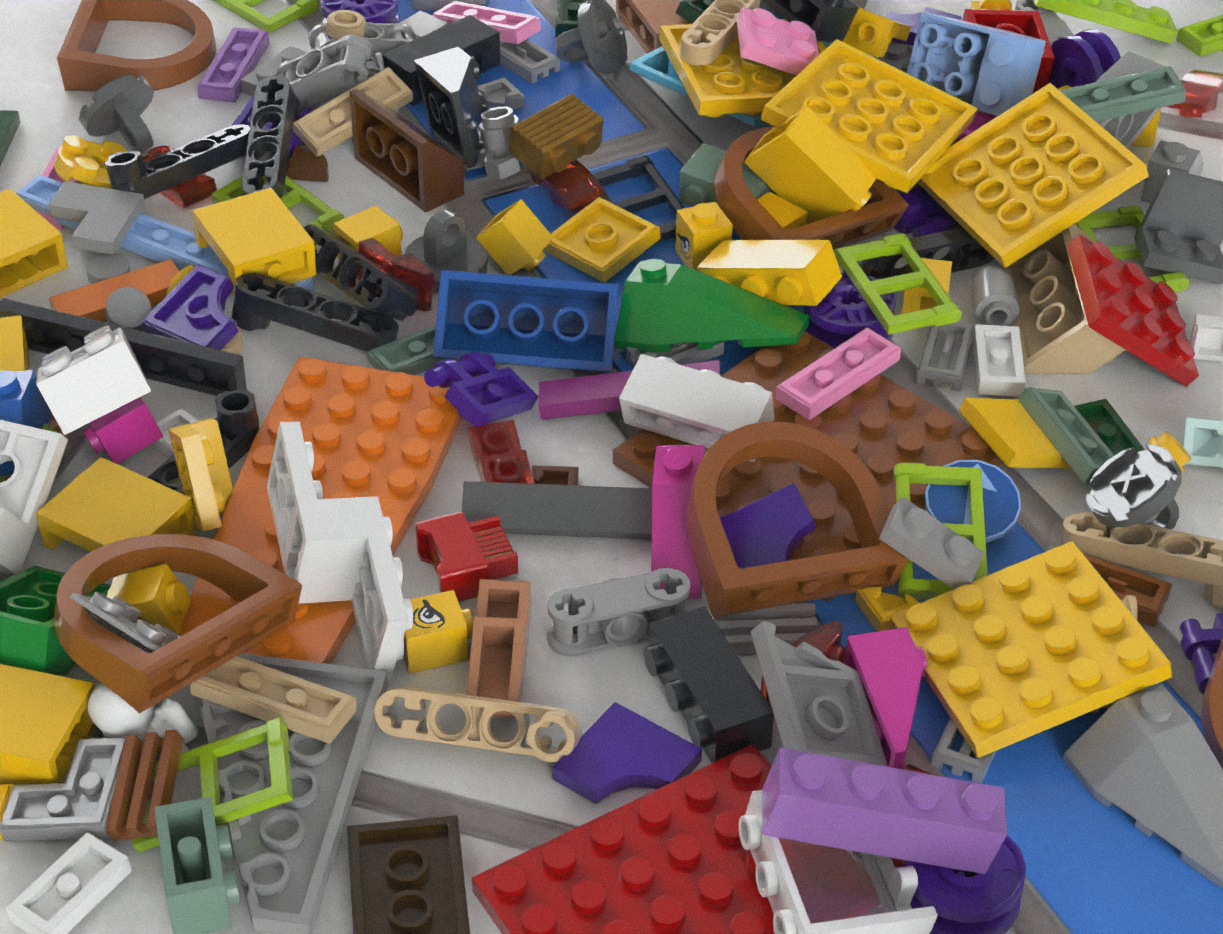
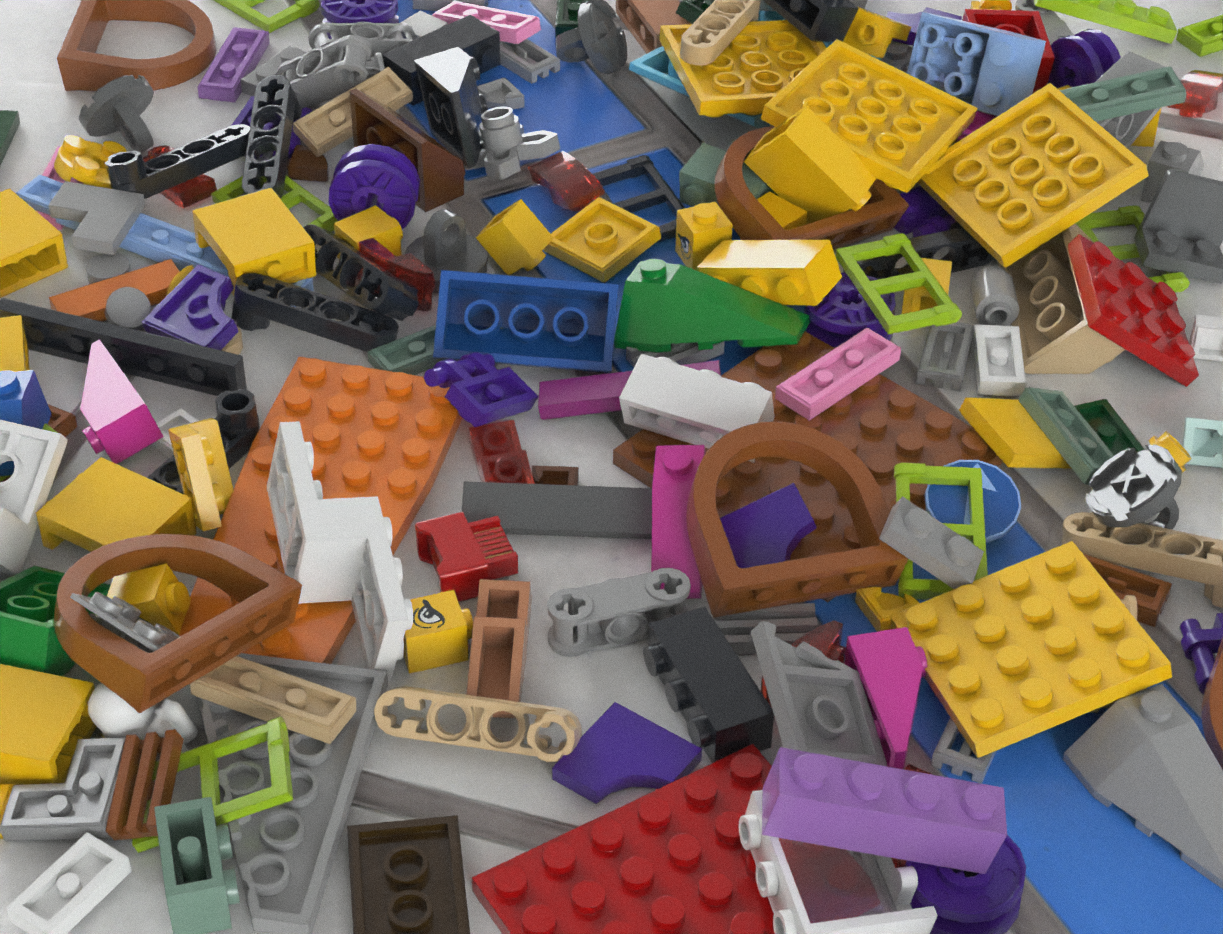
(91, 379): white slope -> none
(345, 23): tan tile -> none
(374, 177): none -> dark purple wheel
(556, 136): pearl gold brick -> none
(776, 41): bright pink plate -> none

